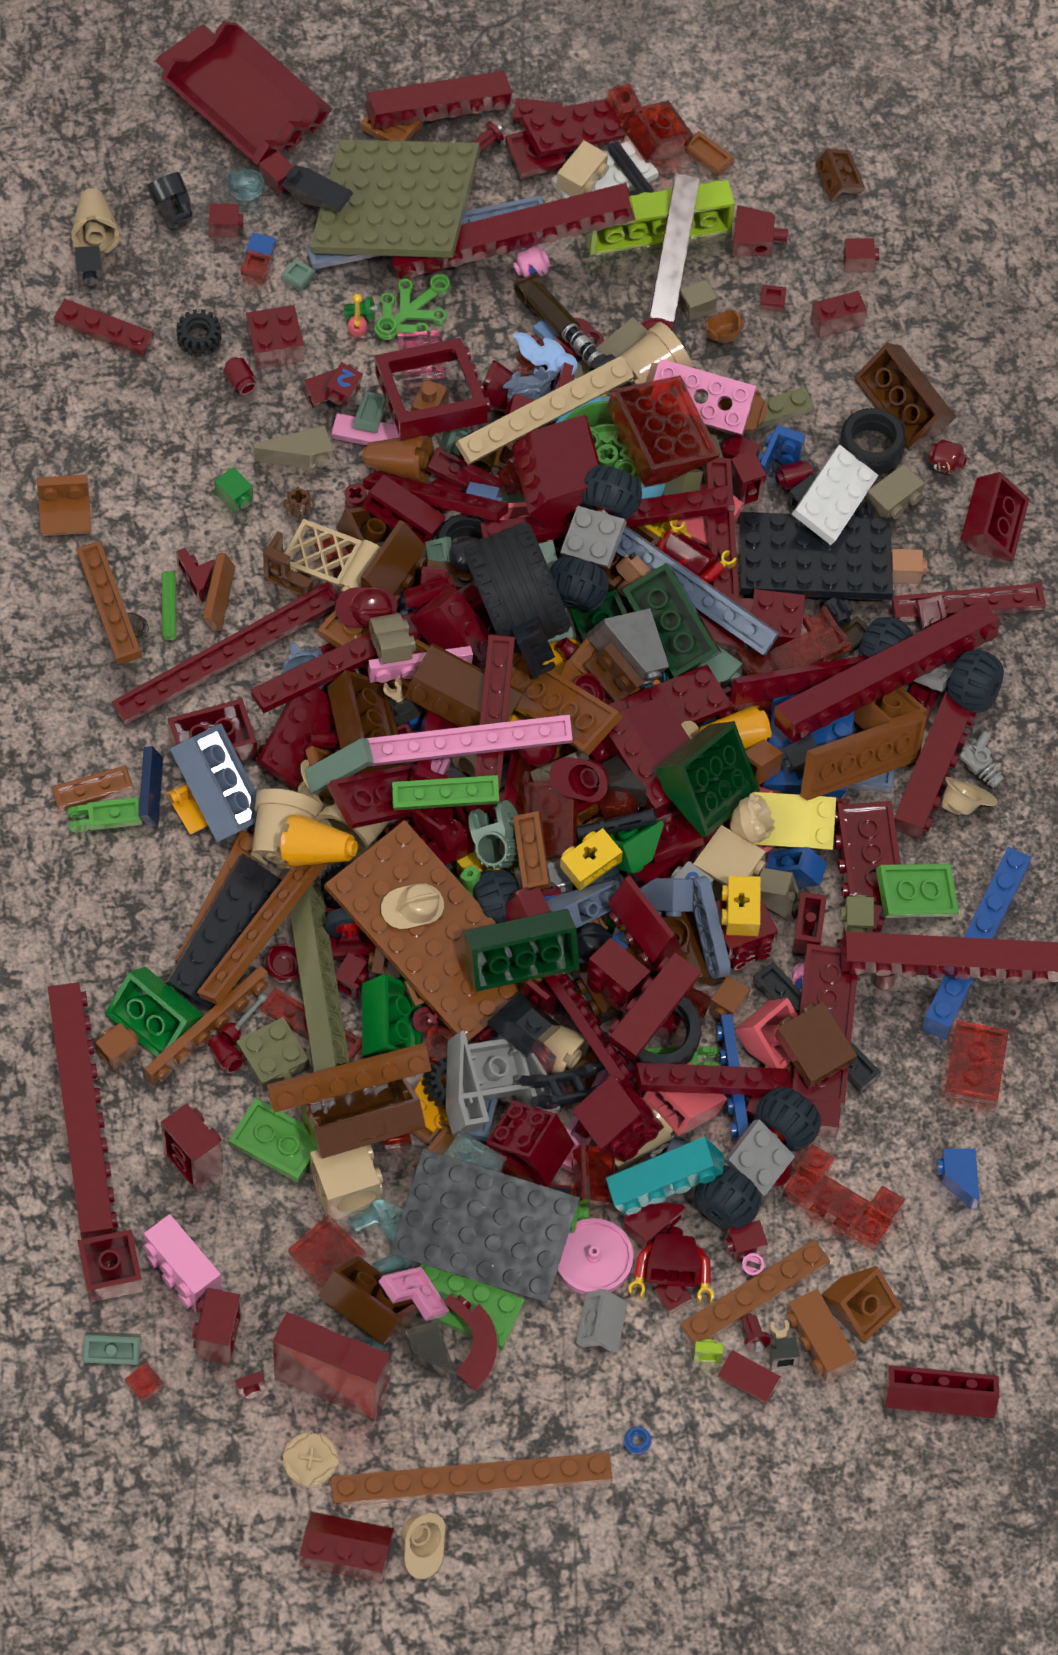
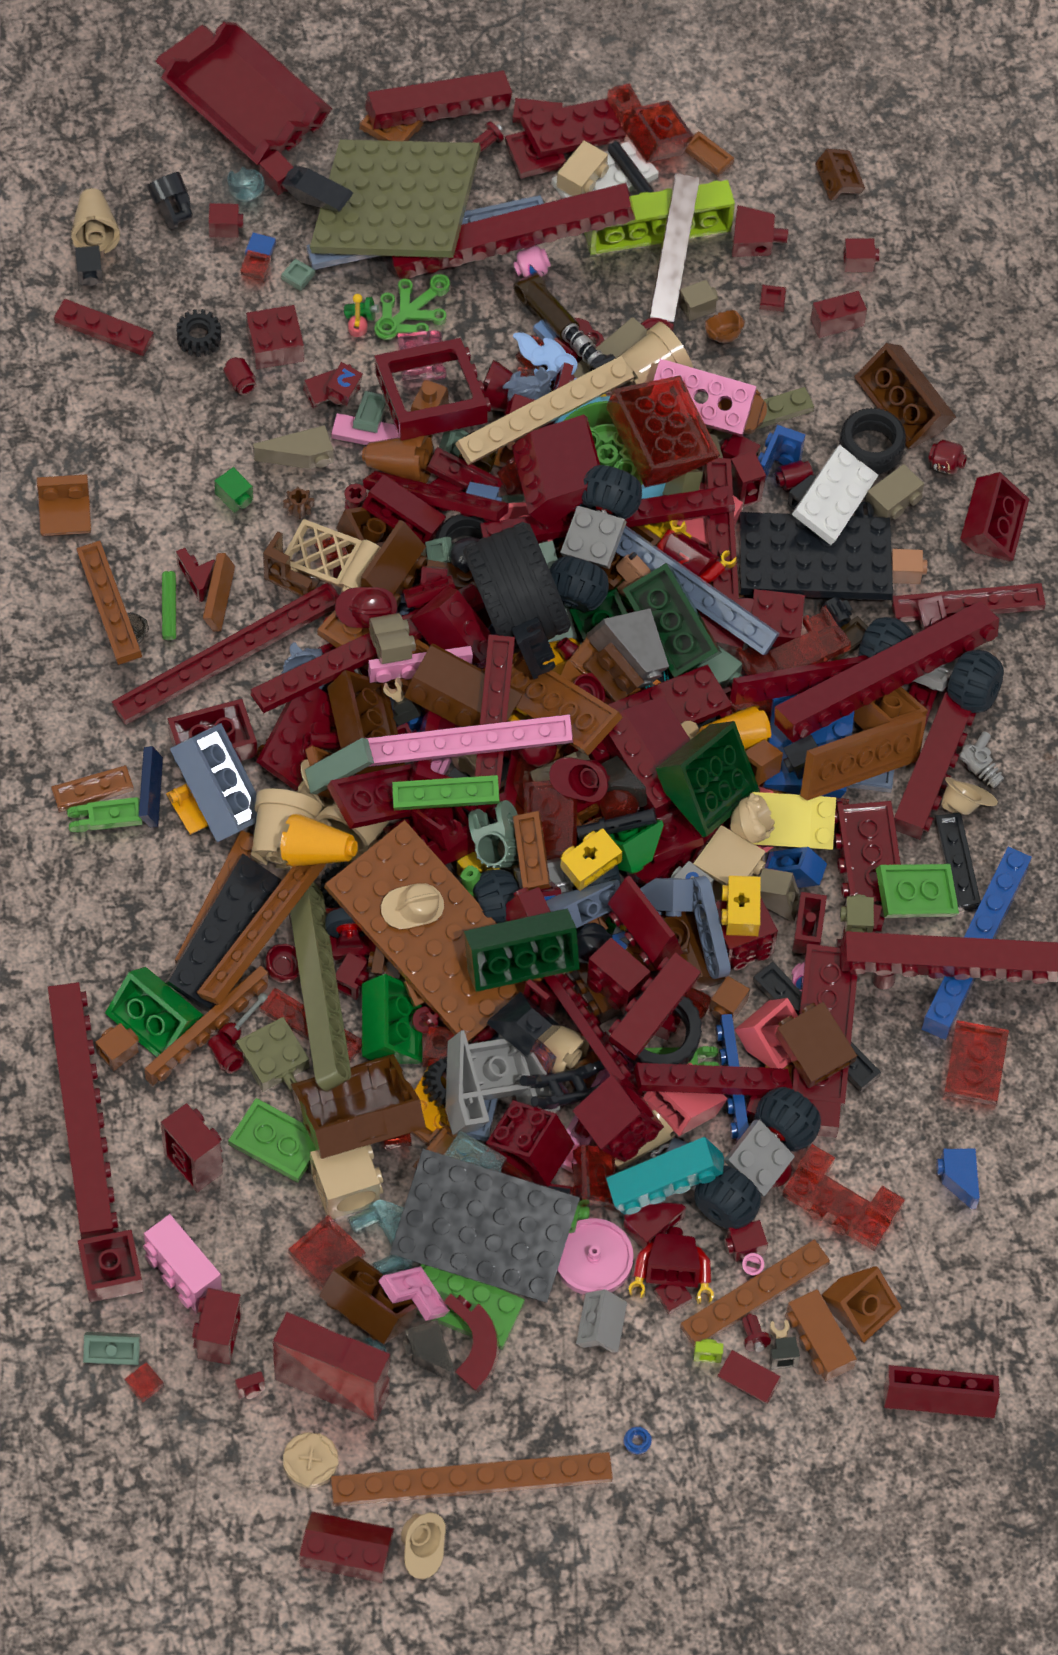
(349, 1077): dark orange plate -> none
(957, 854): none -> black tile

